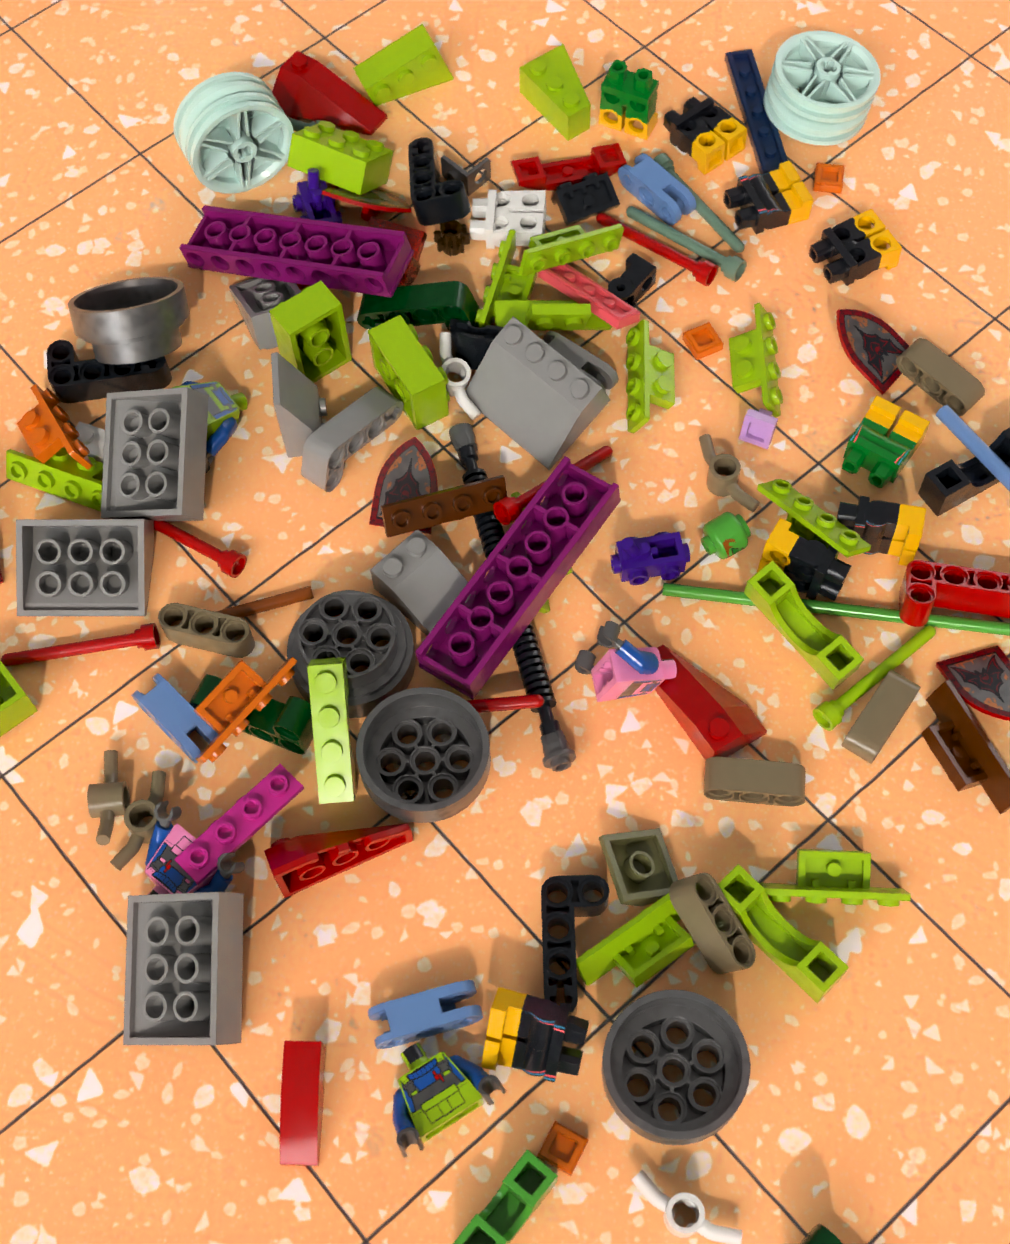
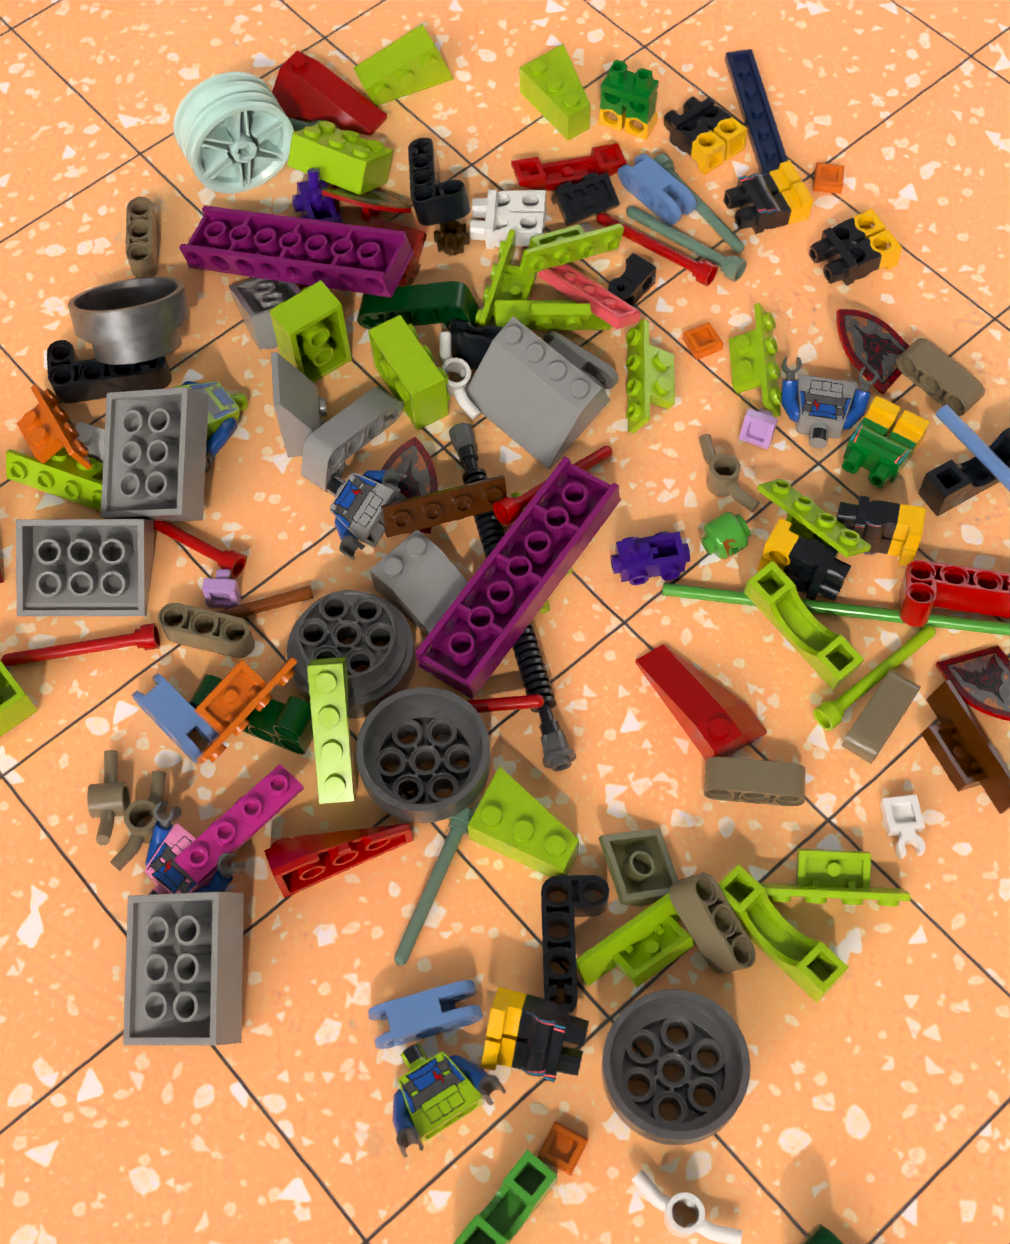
(142, 237): none -> dark tan beam
(221, 591): none -> lavender tile
(301, 1103): red slope -> none
(359, 506): none -> torso
(452, 171): flat silver bracket -> none
(458, 826): none -> sand green piece
(522, 829): none -> lime wedge
(625, 669): torso -> none
(821, 87): light aqua wheel -> none
(822, 404): none -> torso
(904, 818): none -> white plate

